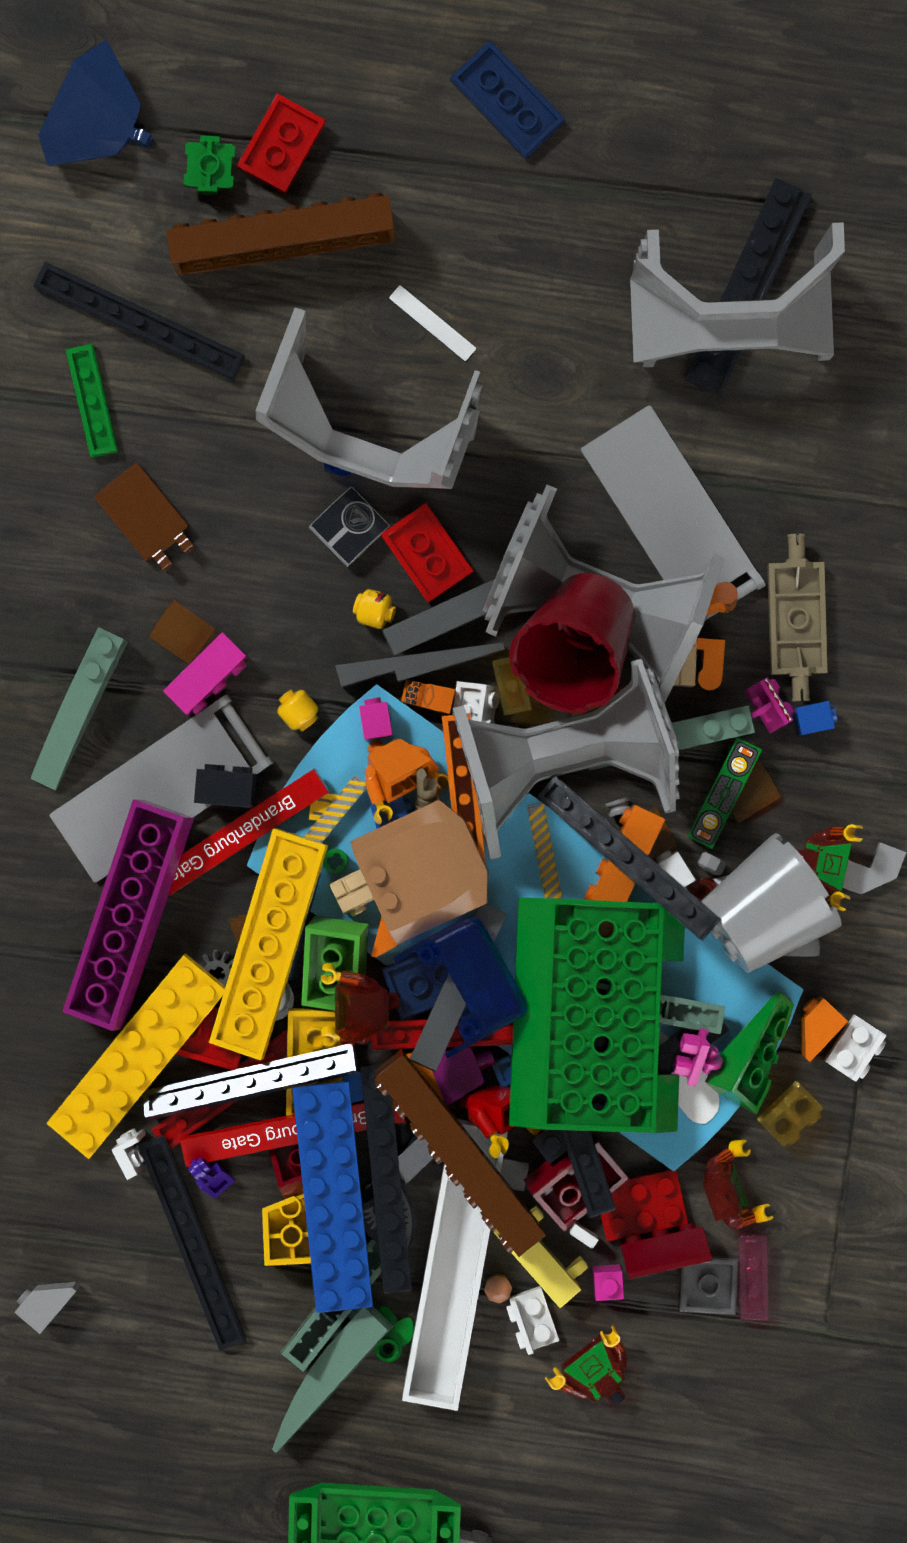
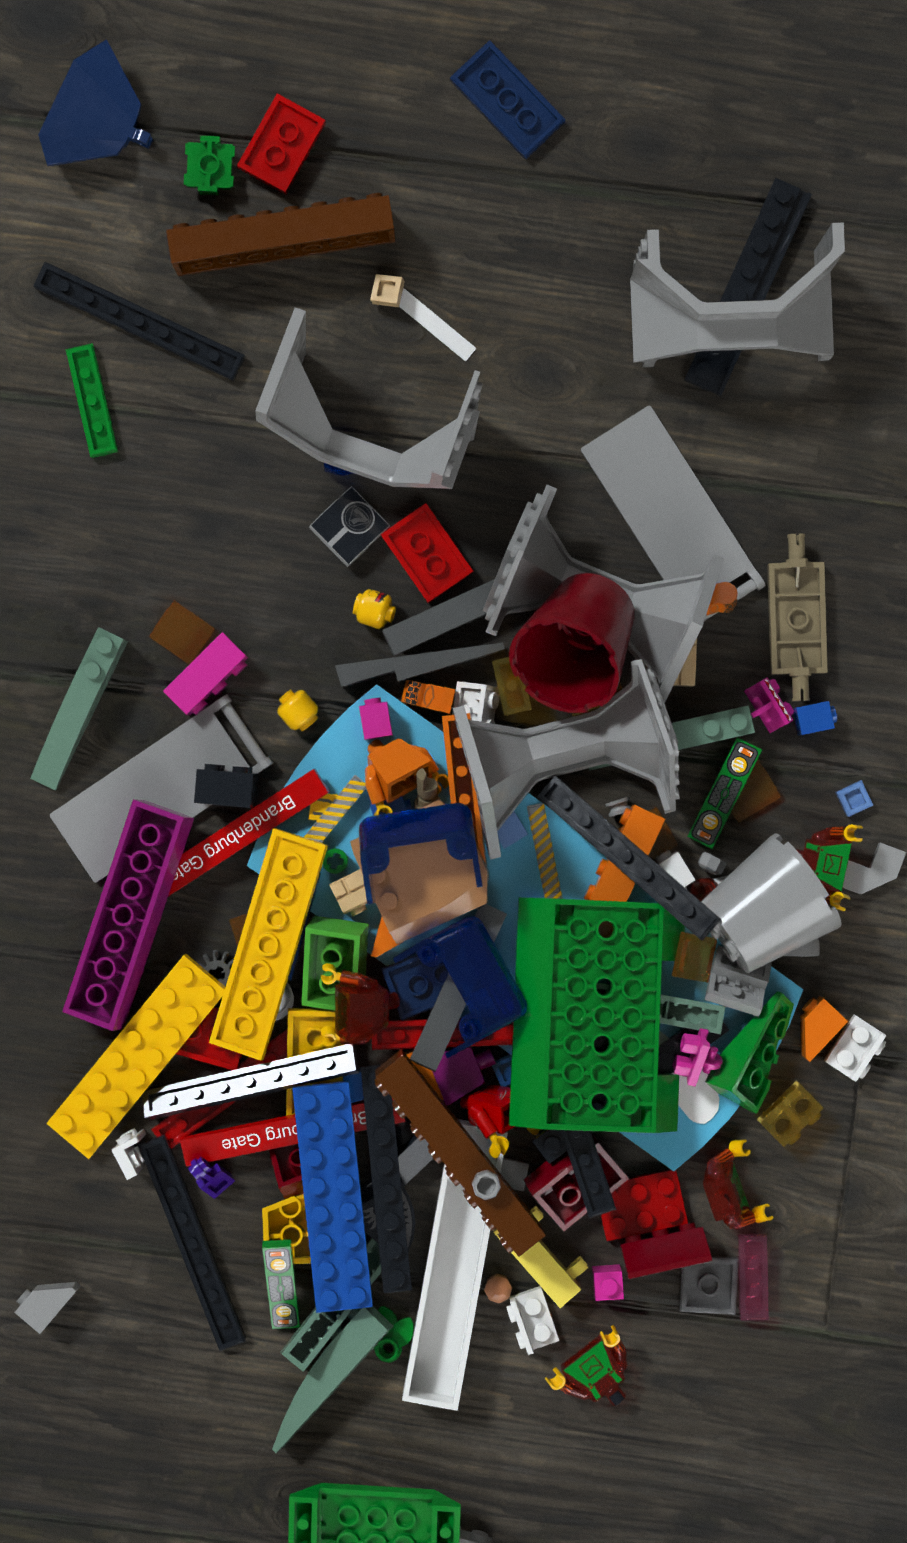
(144, 515): reddish brown tile -> none
(281, 1284): none -> tile
(387, 290): none -> tan plate
(416, 826): none -> clear blue windscreen
(486, 1184): none -> light grey tile
(511, 831): none -> medium blue tile
(583, 1234): white tile -> none
(694, 957): none -> clear orange piece
(712, 660): orange leg -> none
(736, 988): none -> light grey slope
(854, 798): none -> medium blue tile

